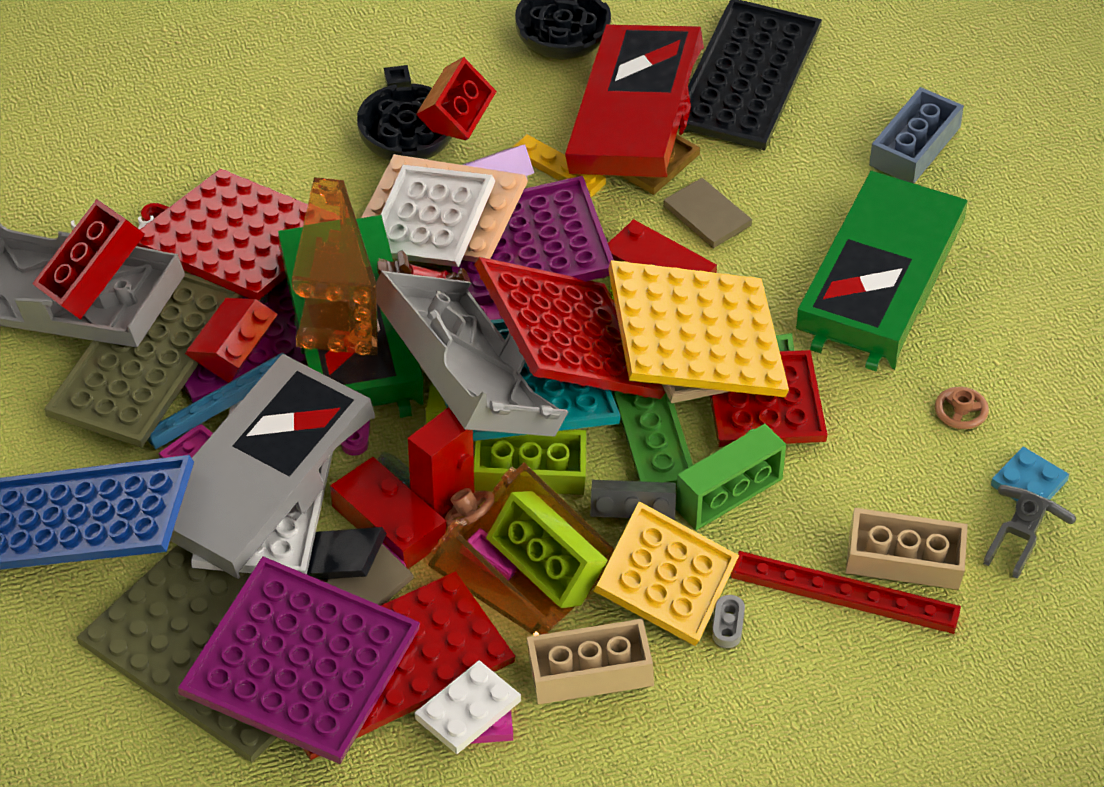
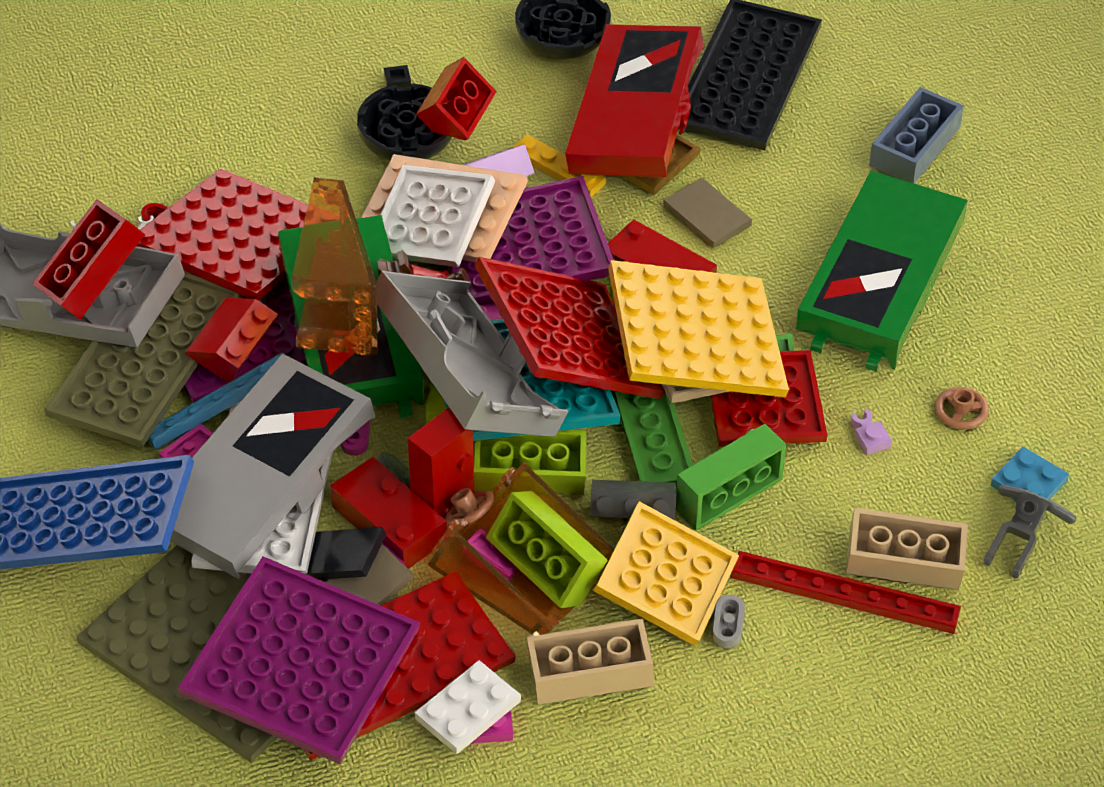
(870, 435): none -> lavender plate

